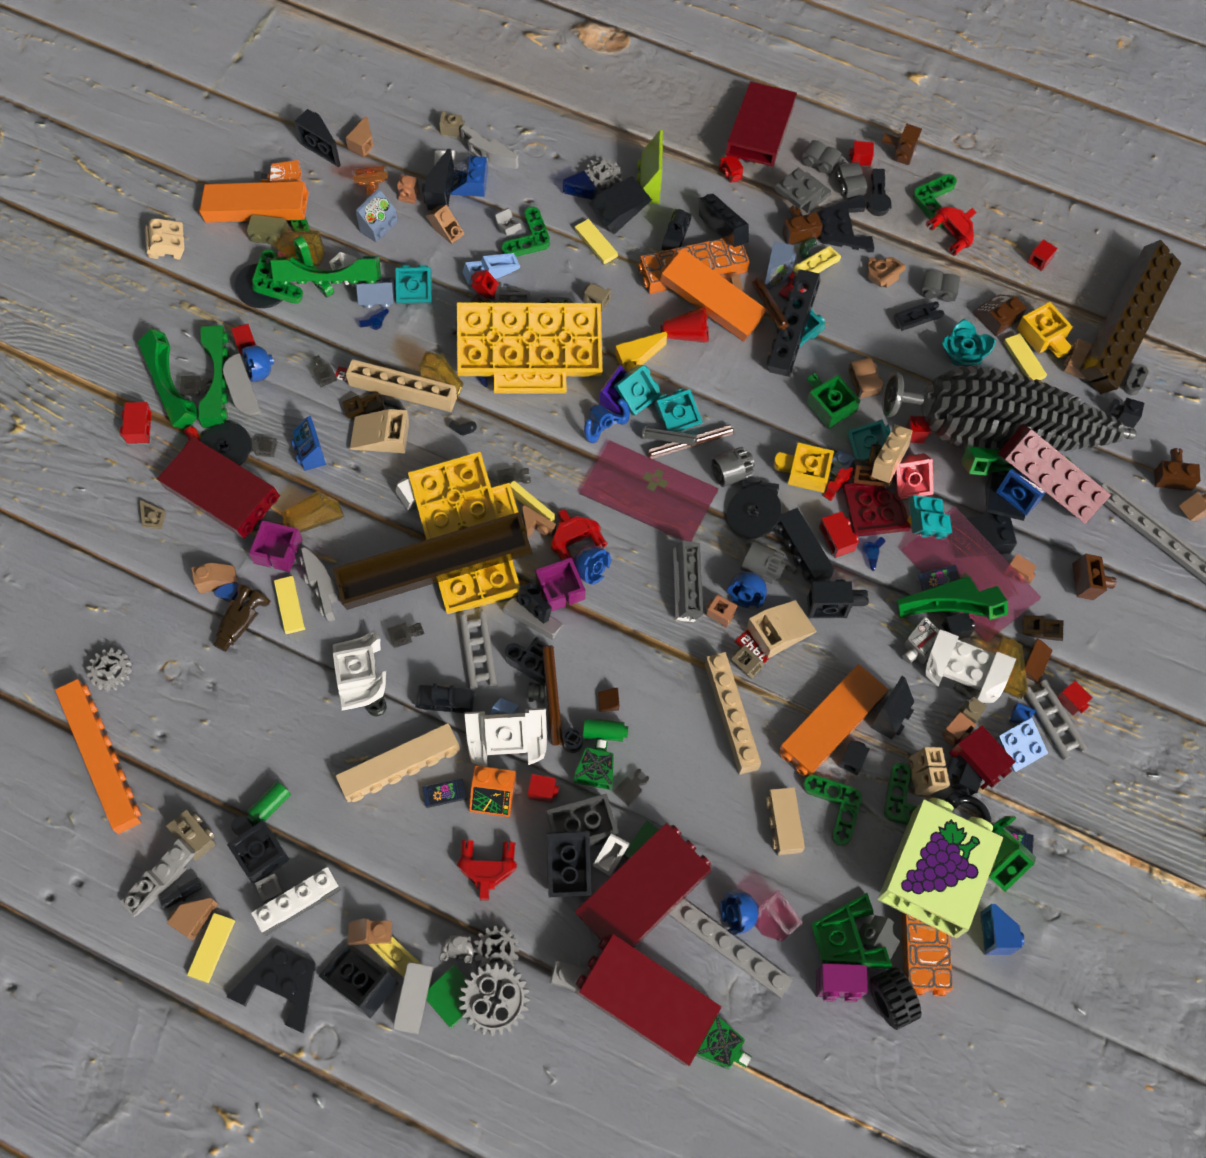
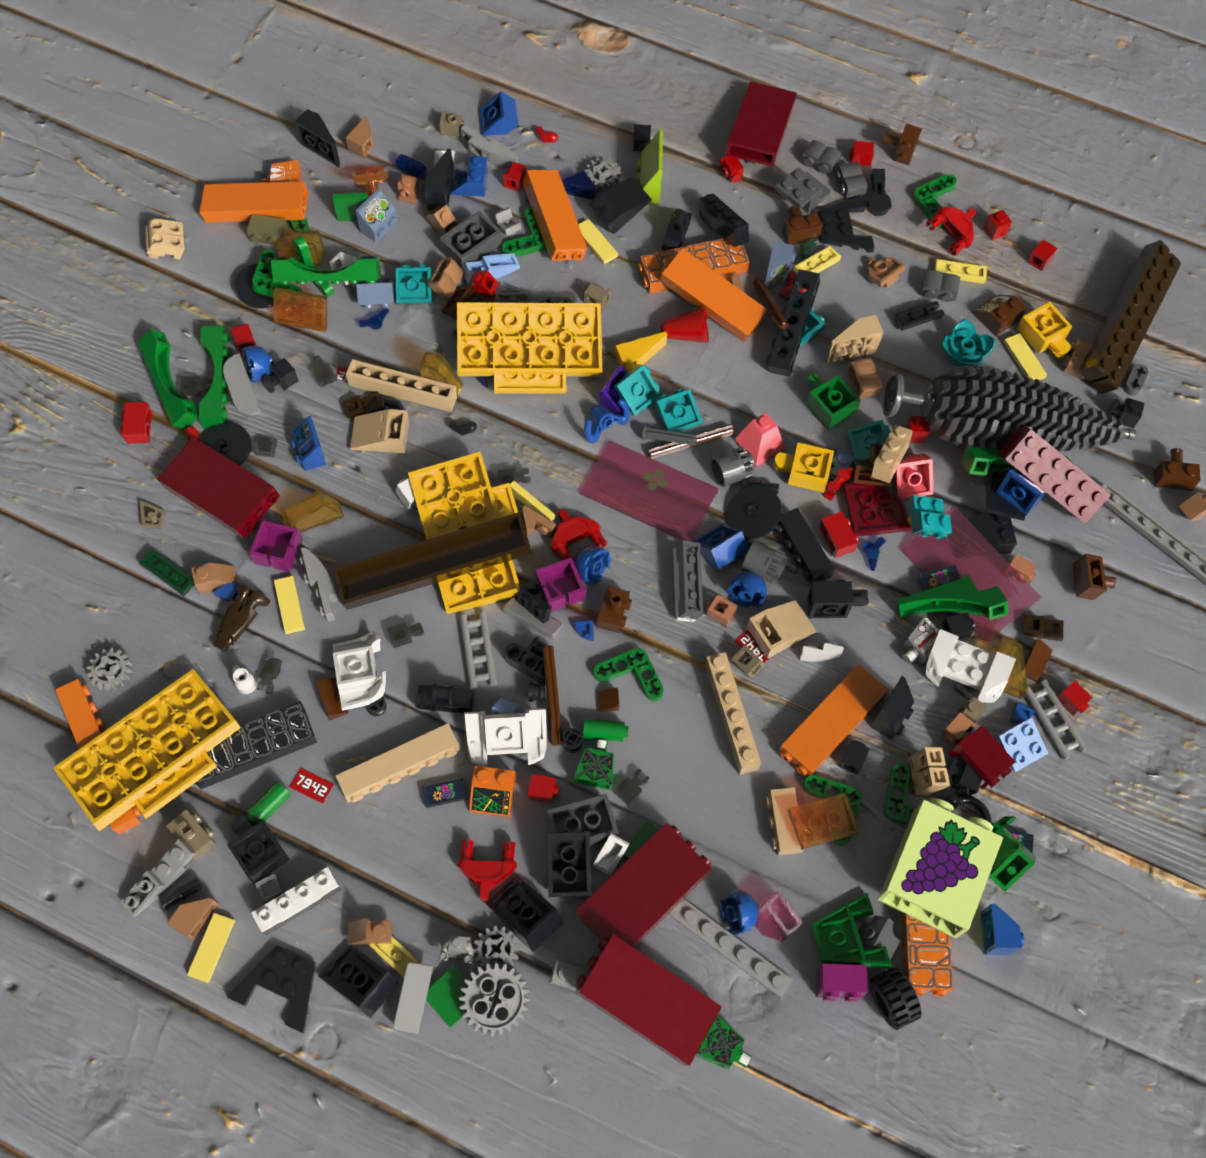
(149, 753): none -> yellow slope
(167, 572): none -> dark green plate
(243, 680): none -> white piece
(260, 743): none -> black brick
(269, 671): none -> clear smoke plate
(282, 375): none -> black brick
(300, 309): none -> clear orange plate
(311, 785): none -> red sticker
(330, 696): none -> reddish brown slope
(346, 205): none -> green tile
(410, 166): none -> clear blue plate
(445, 278): none -> medium nougat brick
(462, 295): none -> reddish brown slope
(471, 239): none -> dark grey brick
(498, 115): none -> blue slope
(514, 176): none -> red brick
(525, 913): none -> black slope
(546, 137): none -> red arm
(554, 215): none -> orange brick
(584, 629): none -> blue tile
(613, 609): none -> reddish brown brick
(637, 667): none -> green beam
(641, 137): none -> black brick
(722, 545): none -> blue slope
(761, 439): none -> coral slope
(823, 821): none -> clear orange plate
(828, 652): none -> white slope
(857, 340): none -> tan slope
(966, 271): none -> light yellow tile
(997, 224): none -> red brick

